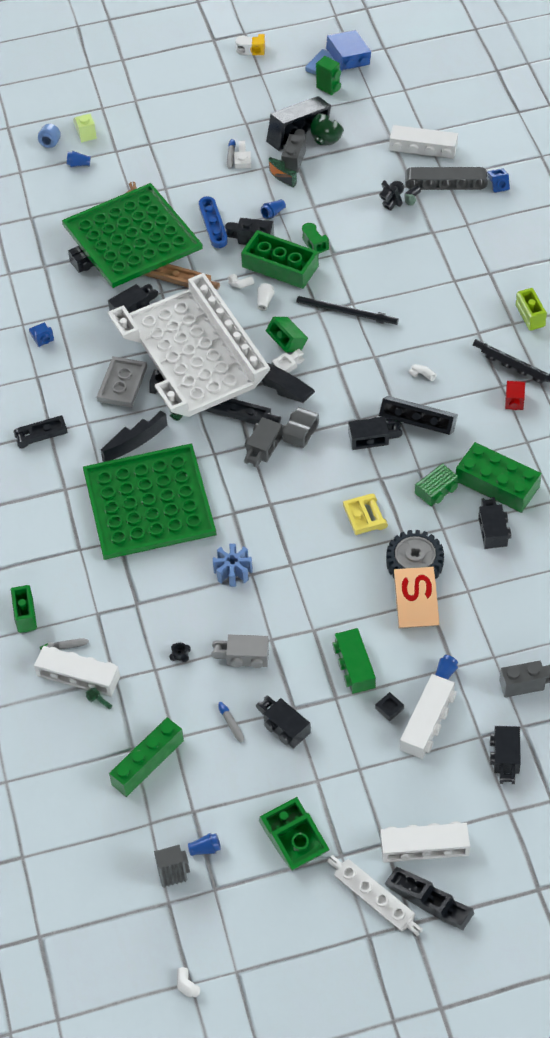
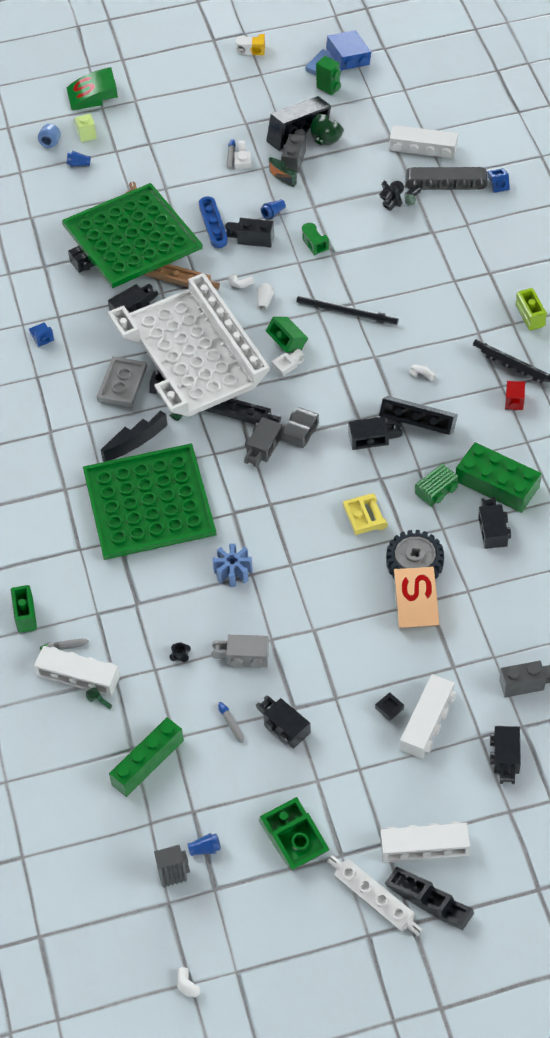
(40, 431): black plate -> none
(92, 89): none -> green slope
(280, 259): green brick -> none
(287, 384): black slope -> none
(354, 661): green brick -> none
(446, 667): blue cone -> none

